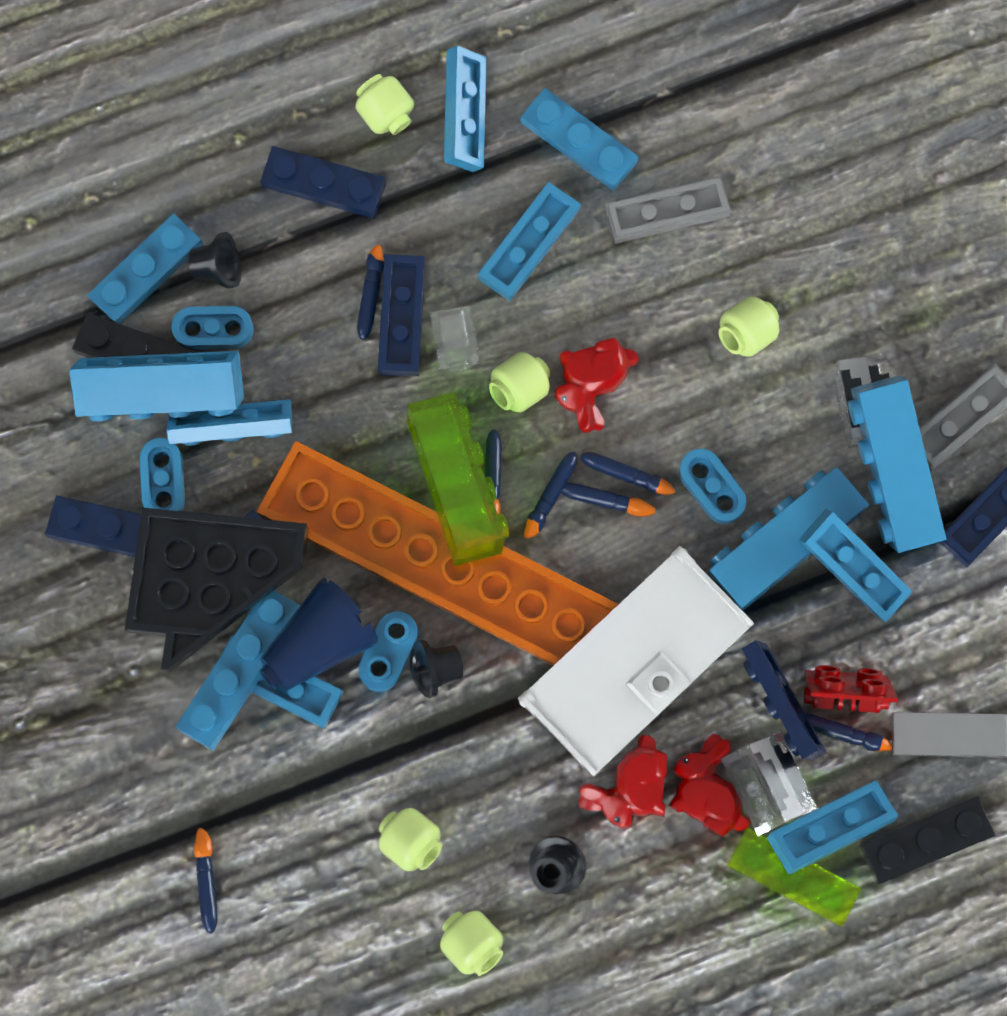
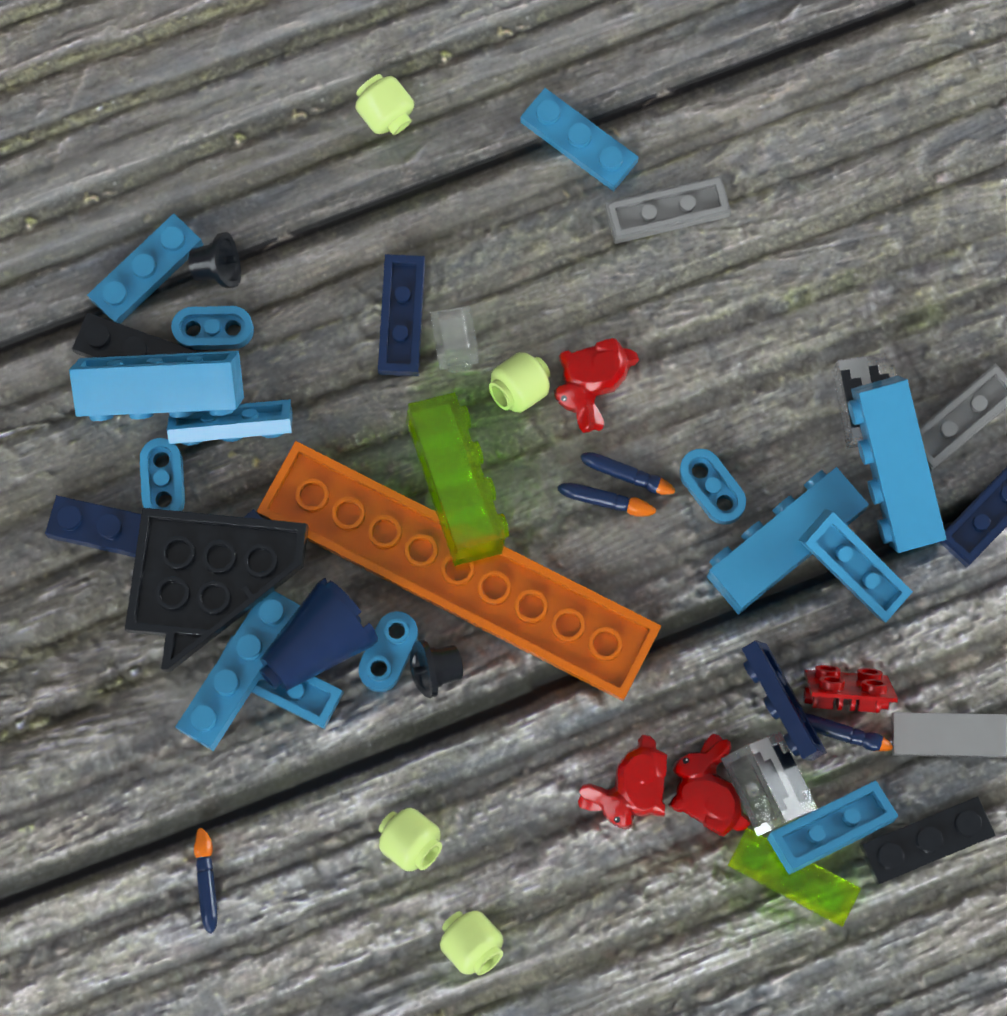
(323, 182): dark blue plate -> none
(370, 292): dark blue piece -> none
(465, 109): dark azure plate -> none
(493, 463): dark blue piece -> none
(529, 241): dark azure plate -> none
(537, 518): dark blue piece -> none
(557, 865): black piece -> none
(636, 661): white door -> none
(749, 326): yellowish green head -> none

